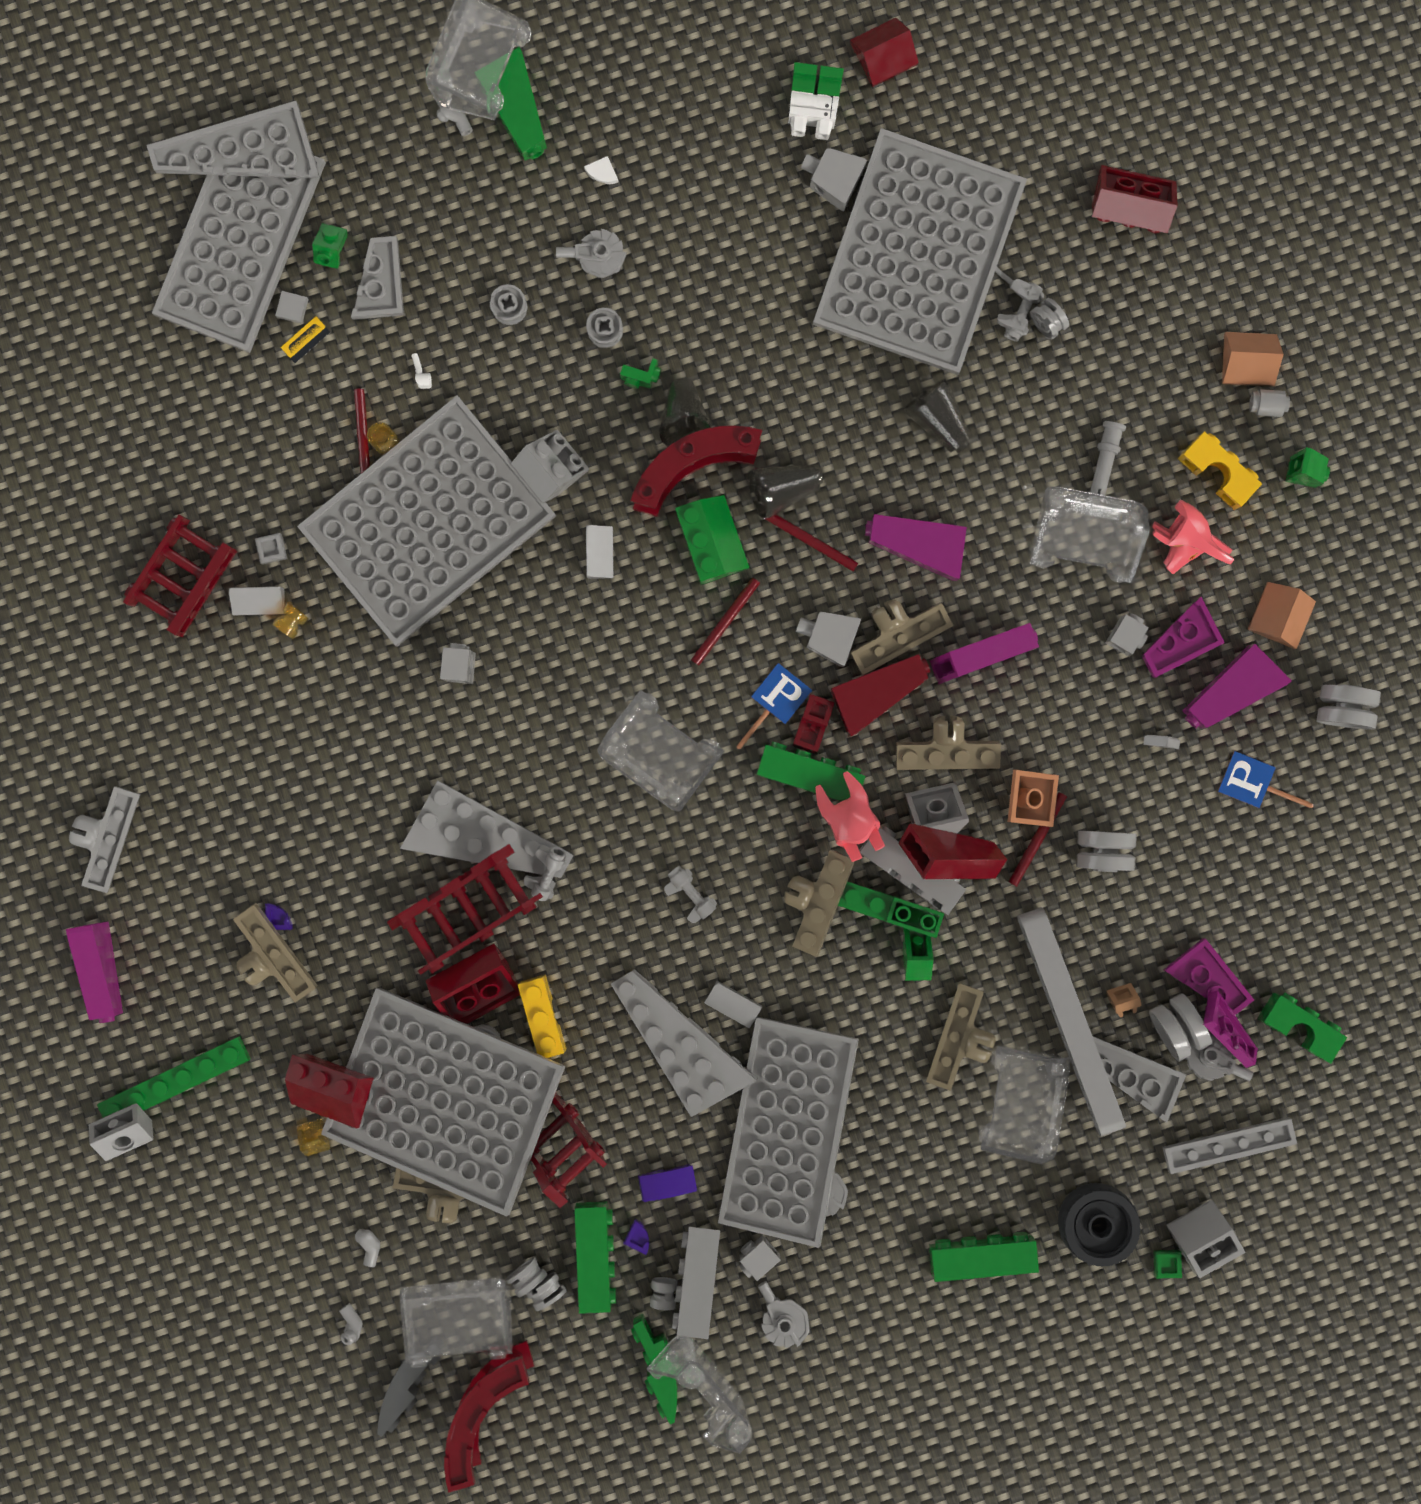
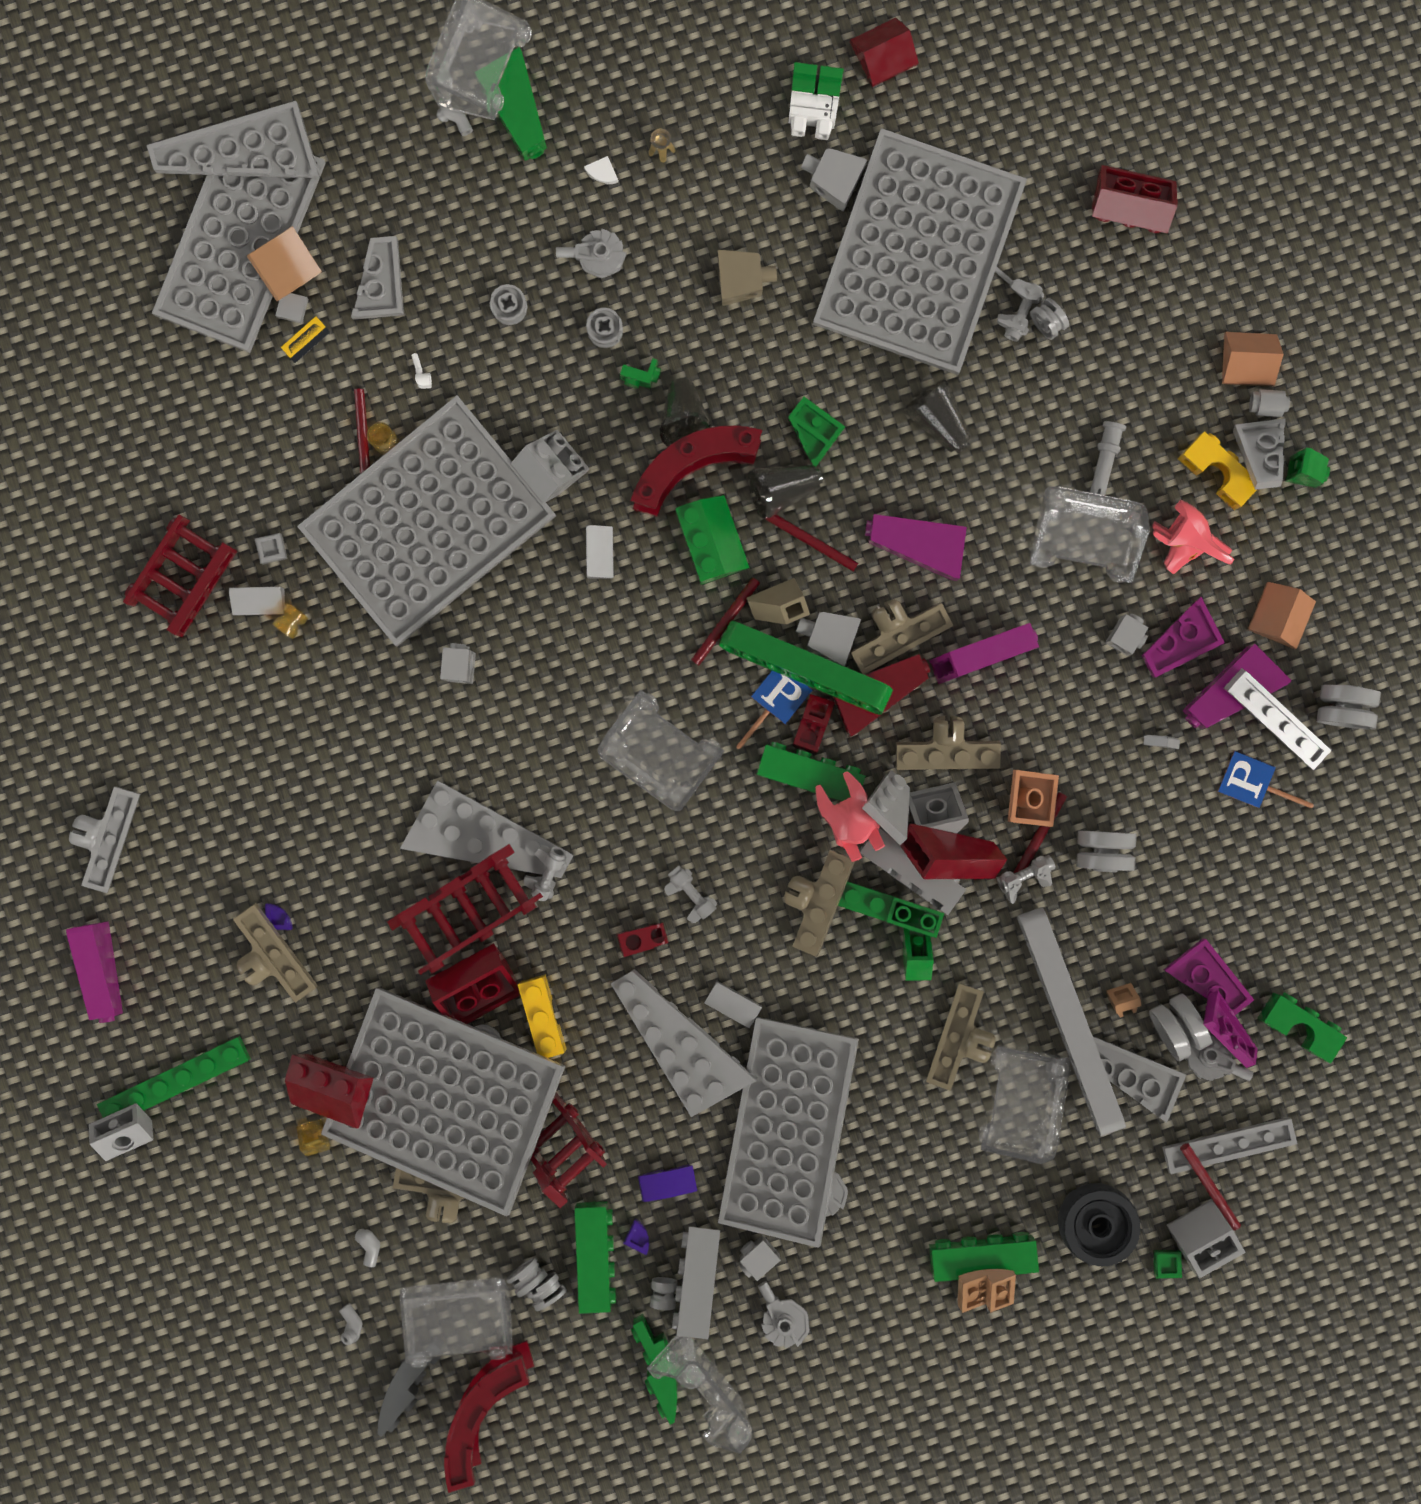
(284, 263): none -> medium nougat slope
(328, 245): green bracket -> none
(642, 939): none -> dark red leg
(661, 142): none -> clear piece
(742, 276): none -> dark tan torso
(779, 603): none -> dark tan slope
(806, 667): none -> green beam
(814, 429): none -> green wing
(890, 806): none -> light grey wing
(986, 1287): none -> medium nougat slope
(1040, 868): none -> light grey piece
(1210, 1186): none -> dark red bar
(1262, 451): none -> light grey wing
(1277, 718): none -> plate

